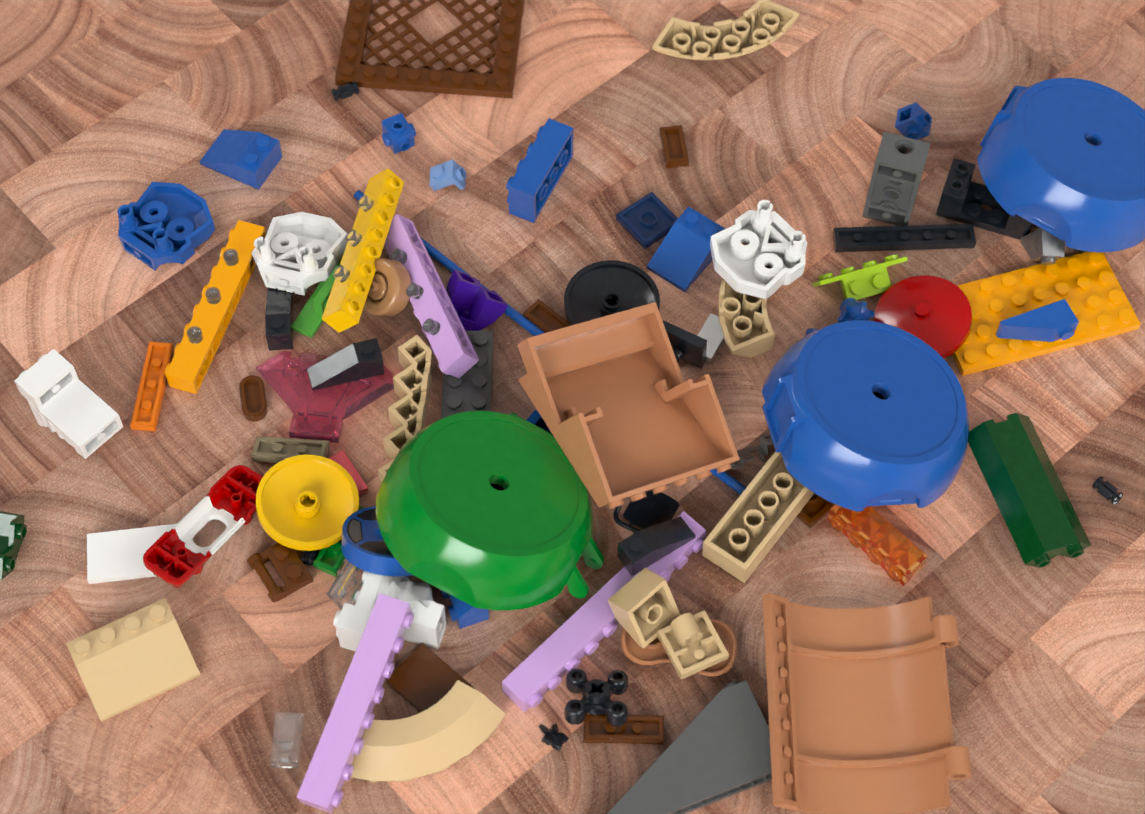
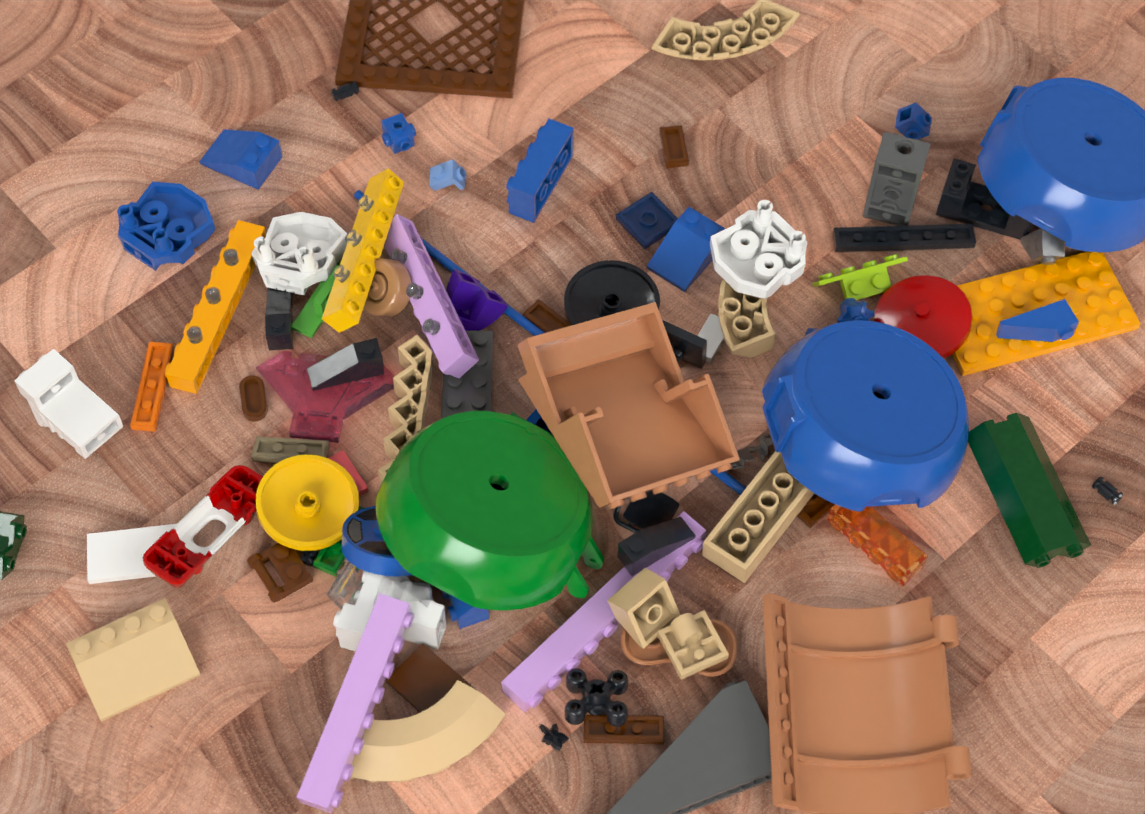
(287, 740): clear plate -> none

